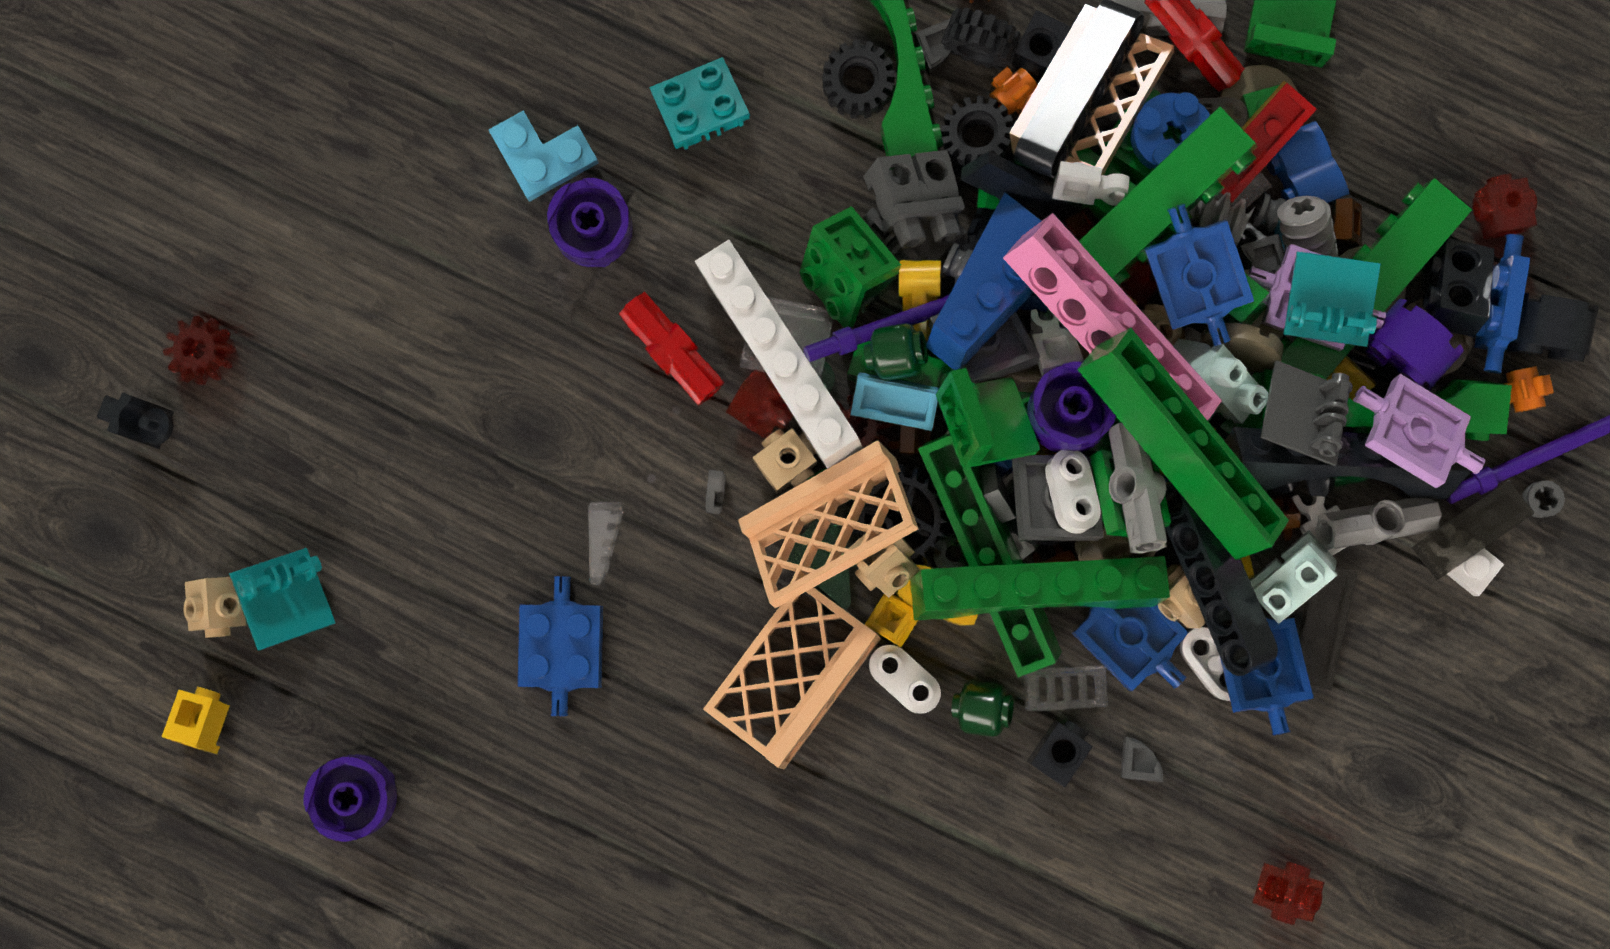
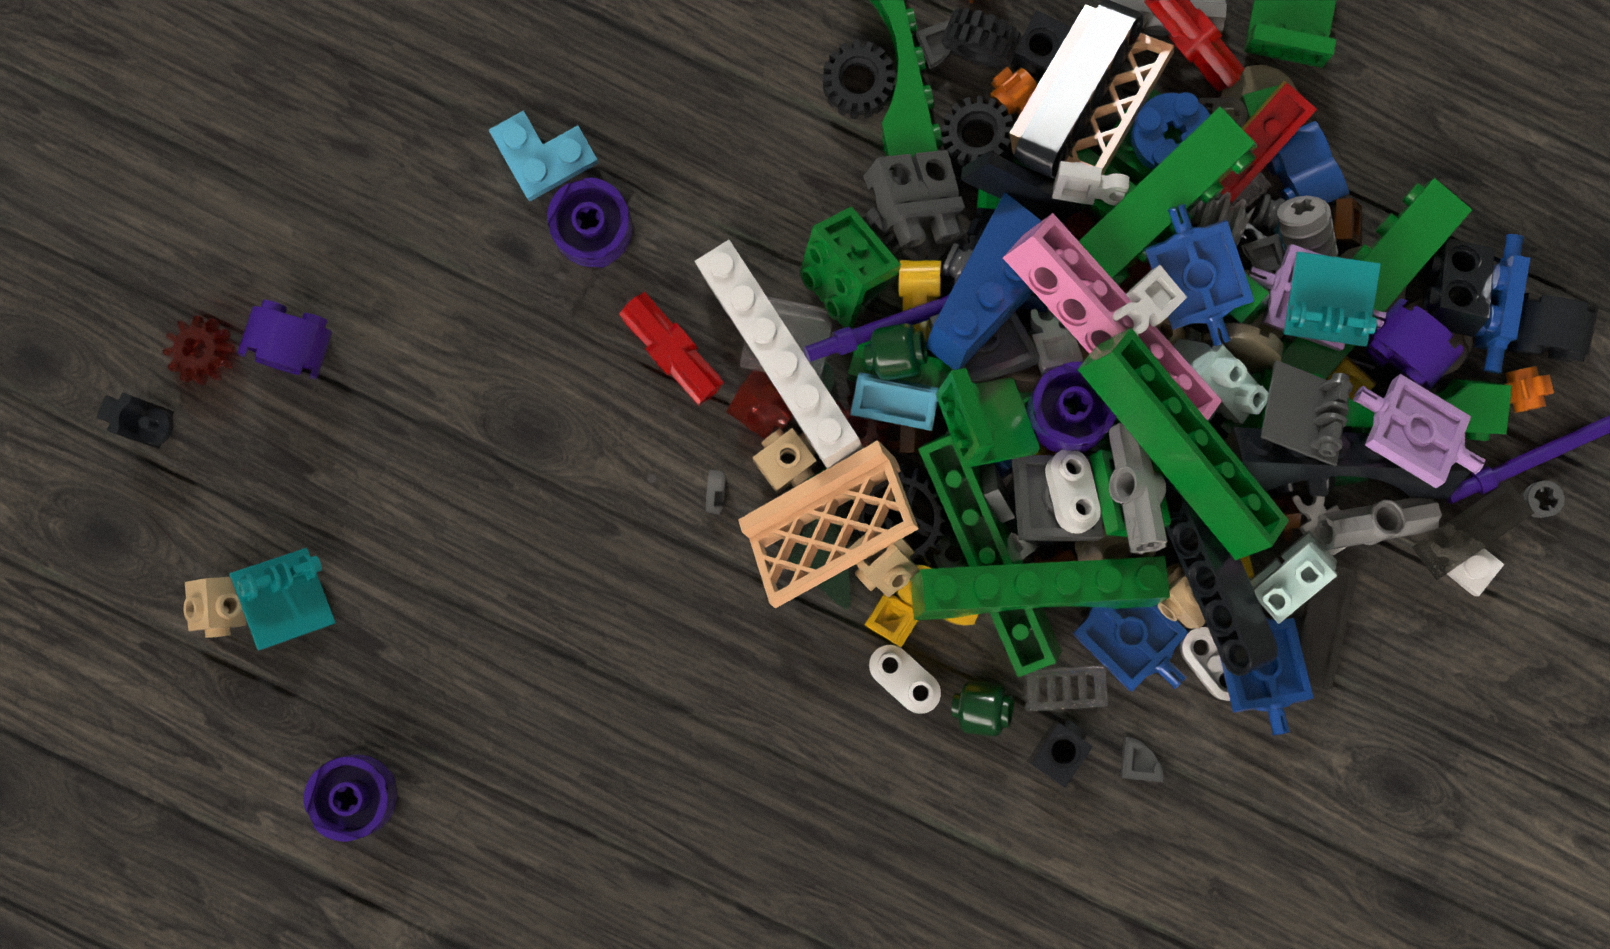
(196, 719): yellow brick -> none
(285, 340): none -> dark purple brick
(560, 646): blue plate -> none
(603, 530): clear slope -> none
(700, 103): teal hinge -> none
(820, 695): light nougat fence -> none
(1151, 300): none -> white plate
(1289, 892): clear red brick -> none
(1505, 206): clear red brick -> none

